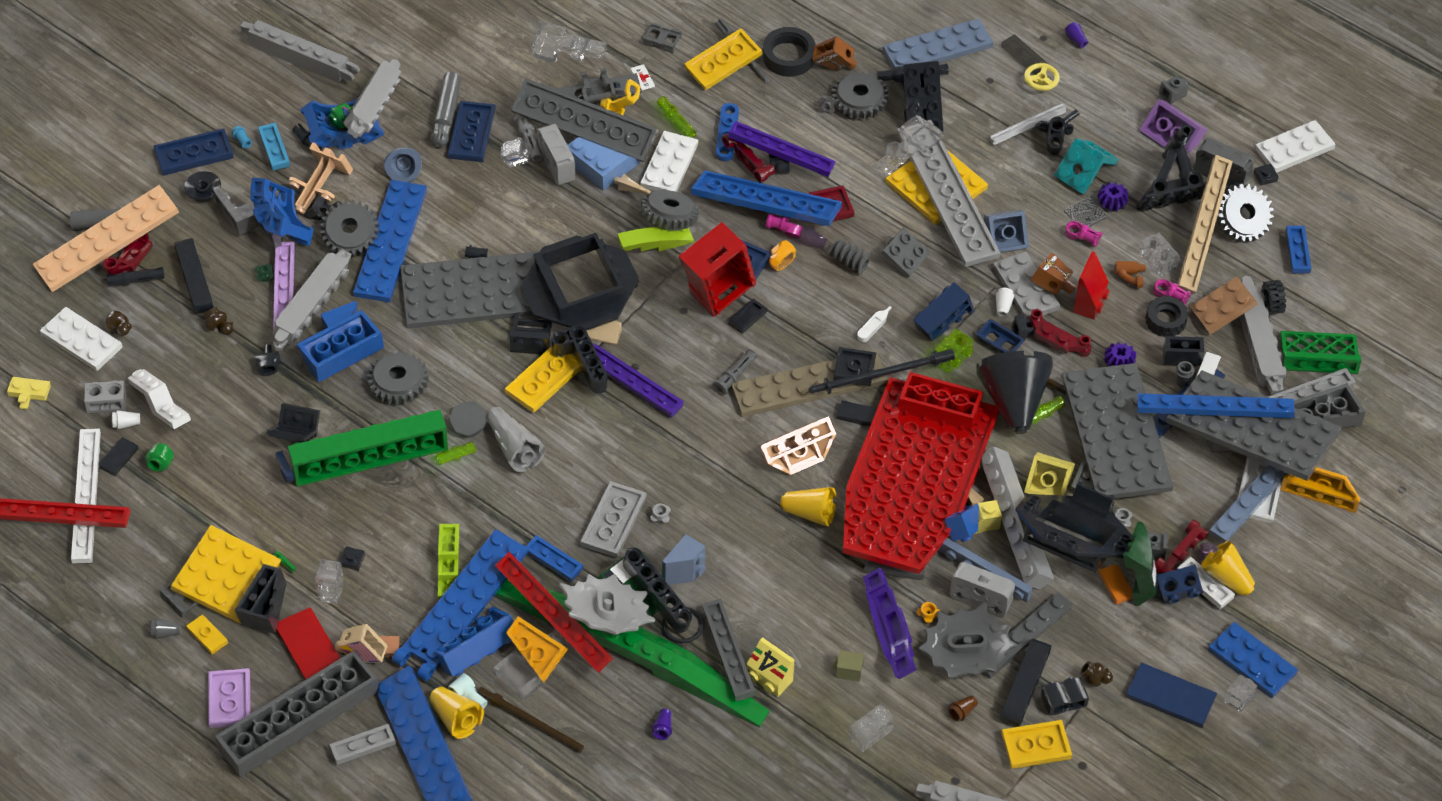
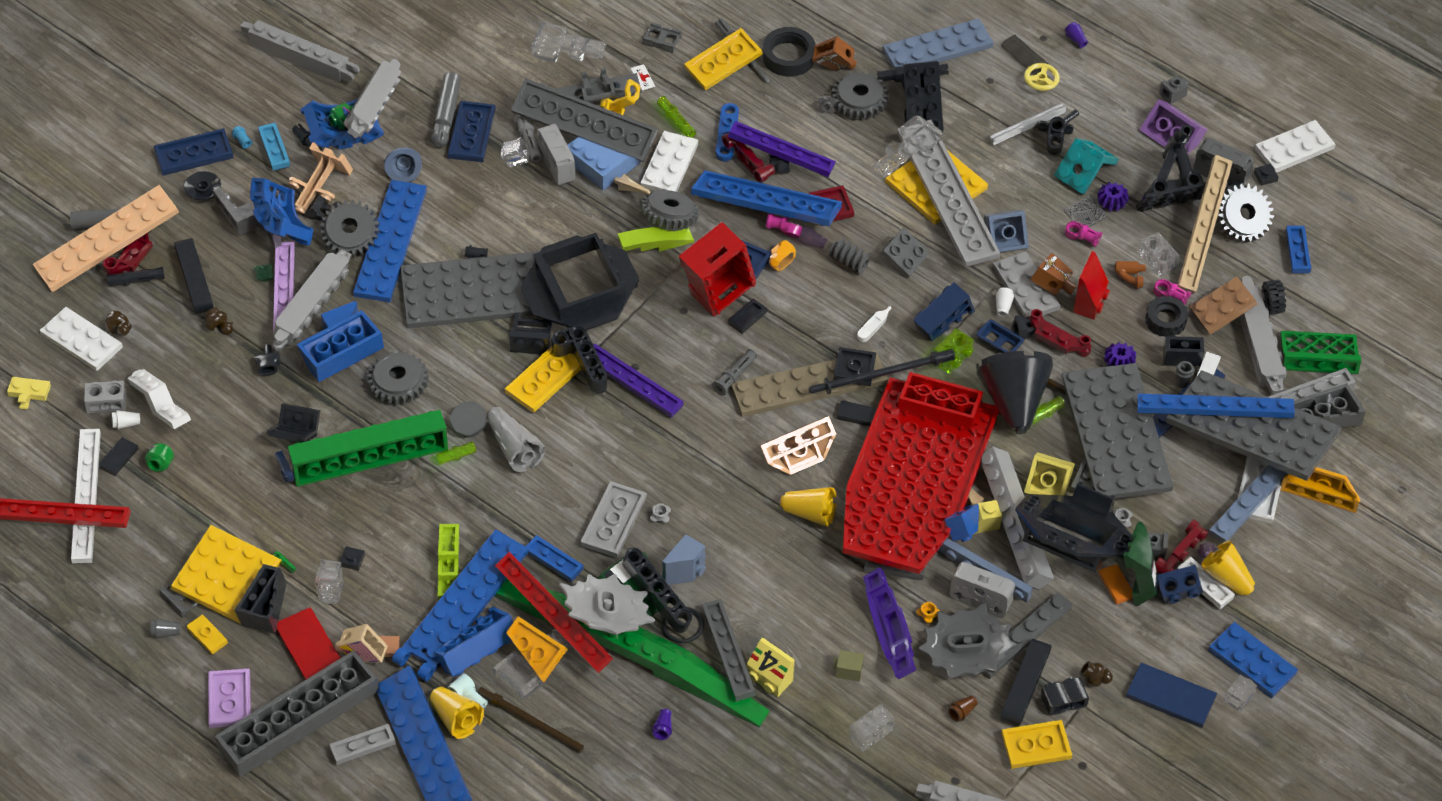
(606, 333): tan slope -> none

